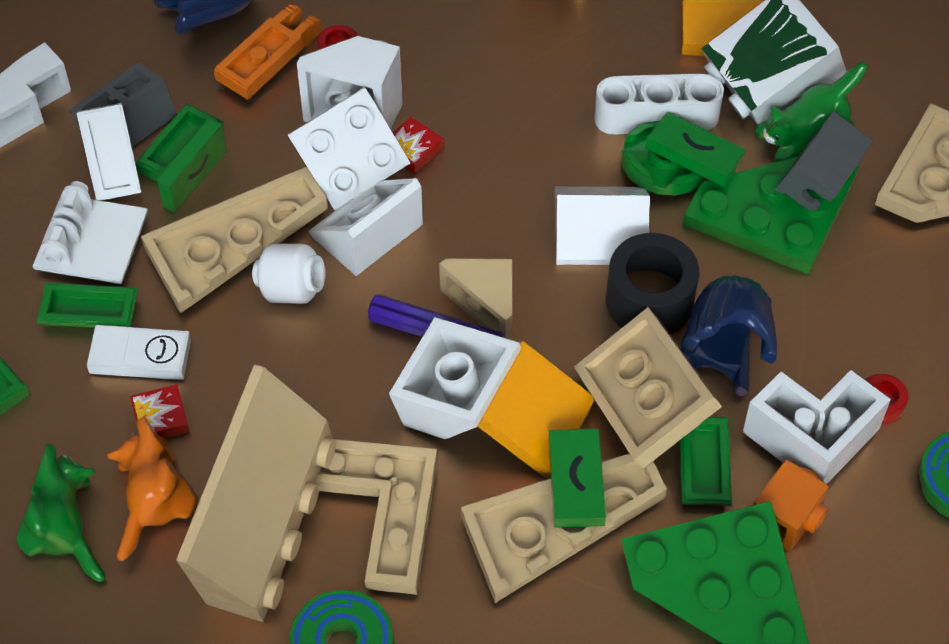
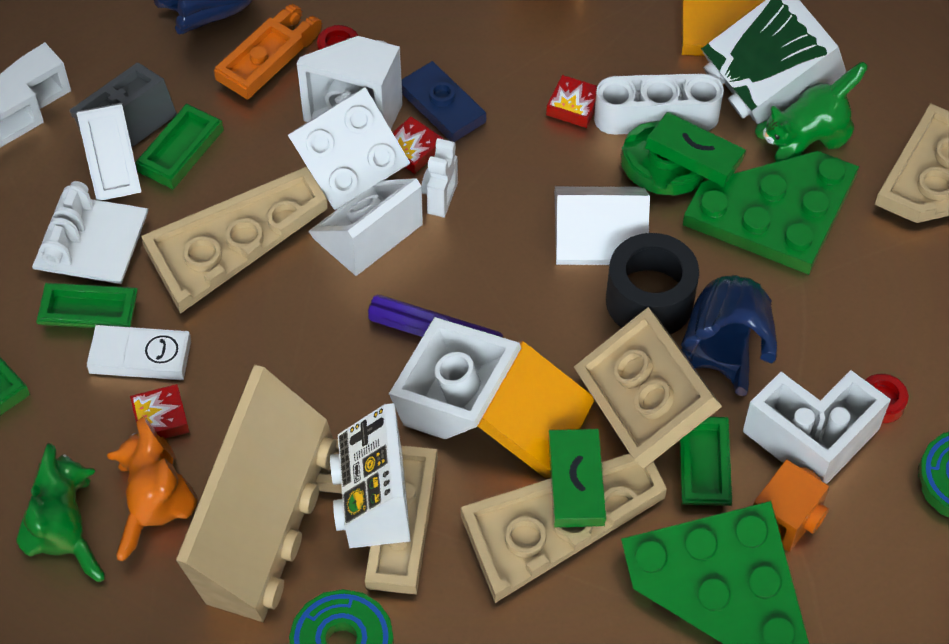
(191, 165): green tile -> none
(289, 273): white head -> none
(371, 481): none -> white slope
(441, 178): none -> white plate
(442, 102): none -> dark blue plate
(480, 290): tan slope -> none
(572, 101): none -> red tile
(825, 162): dark grey hinge -> none

